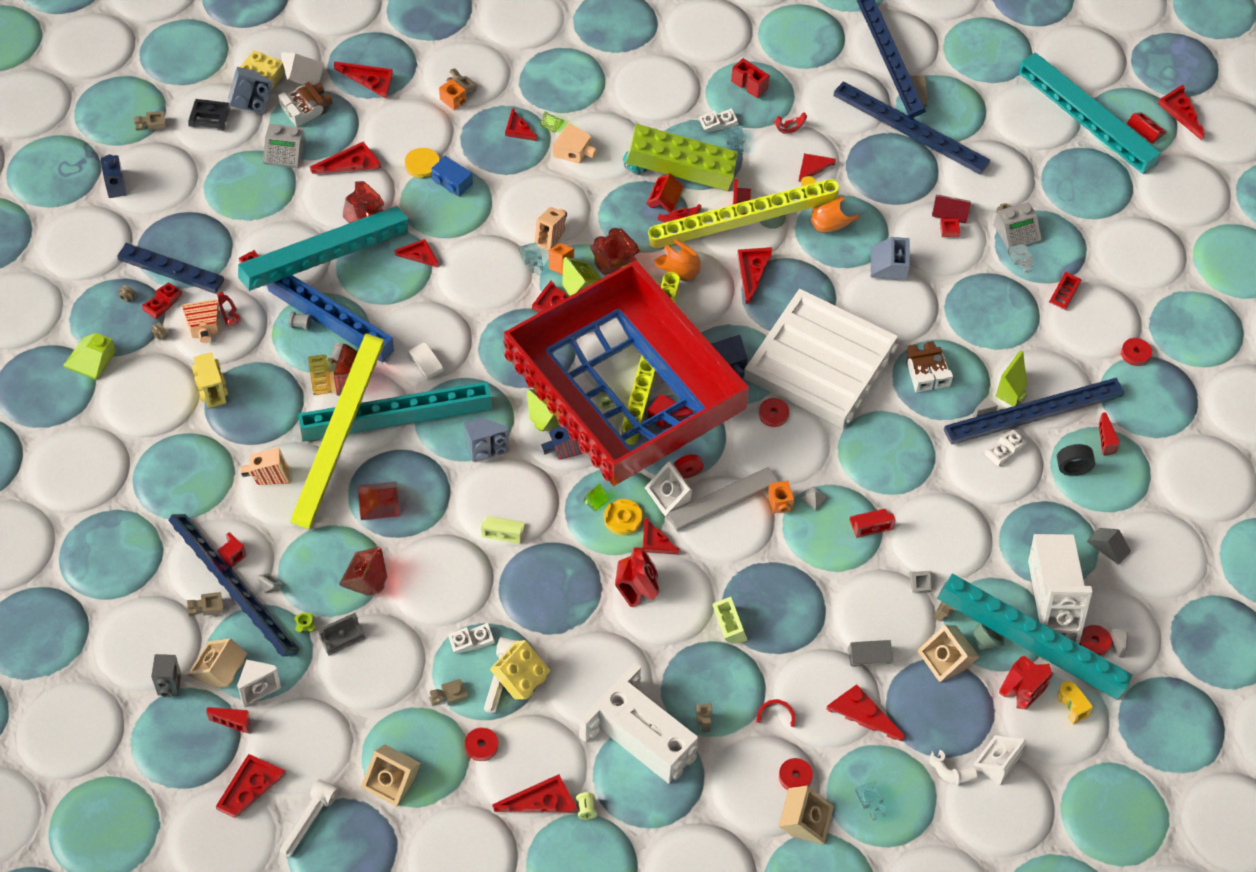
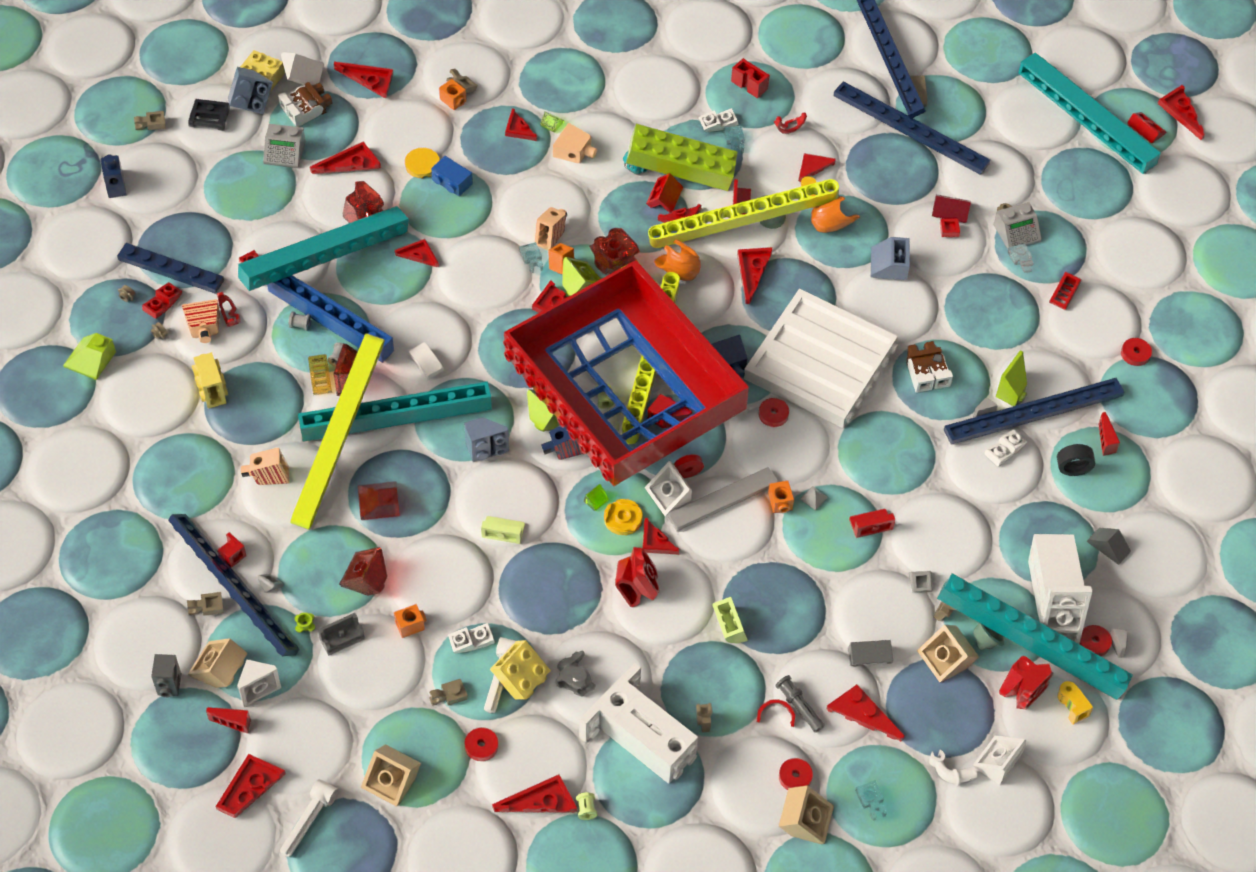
(408, 628): none -> orange brick
(574, 676): none -> dark grey animal
(795, 697): none -> dark grey pin

